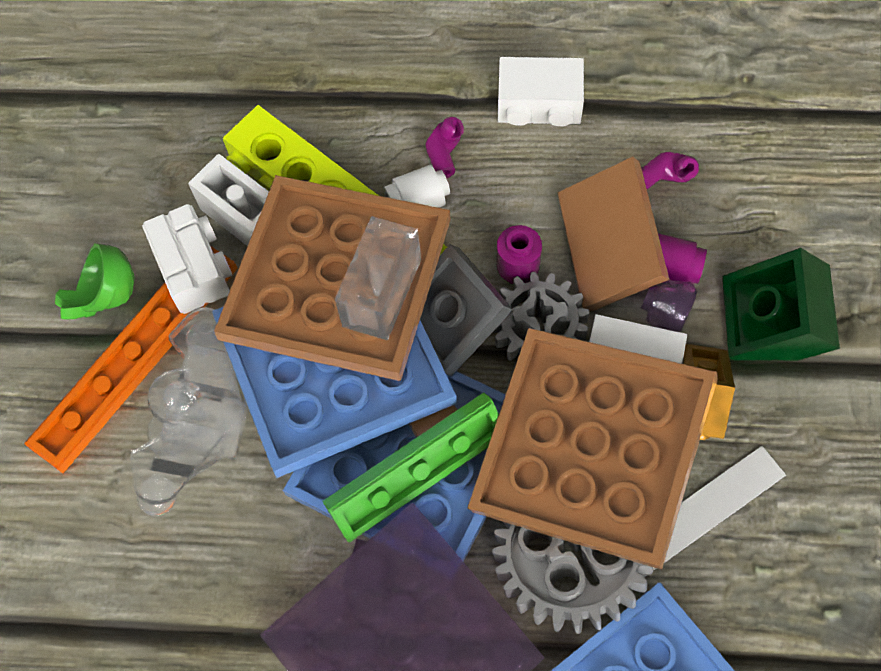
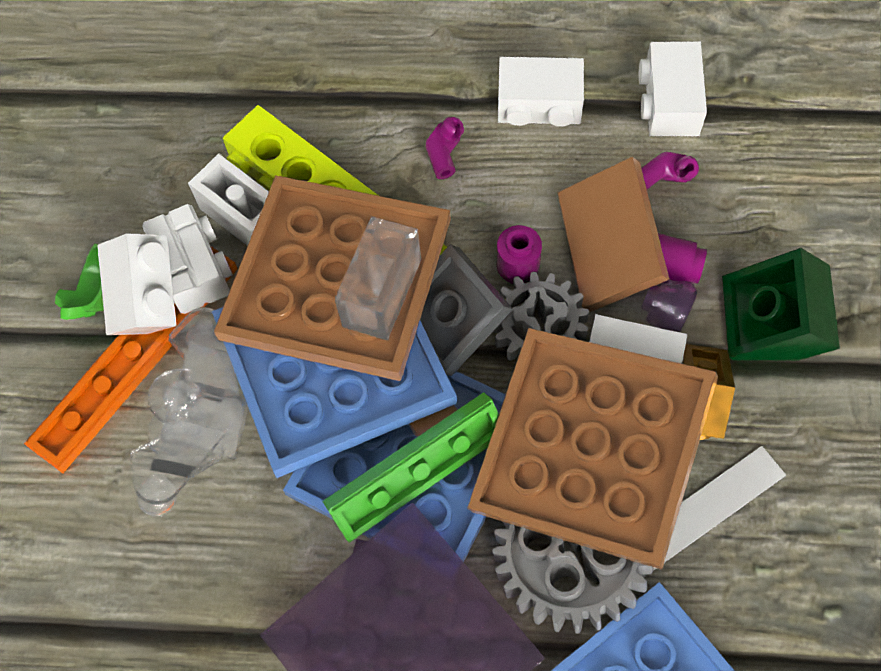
(136, 284): none -> white brick
(420, 187): white brick -> none
(673, 88): none -> white brick

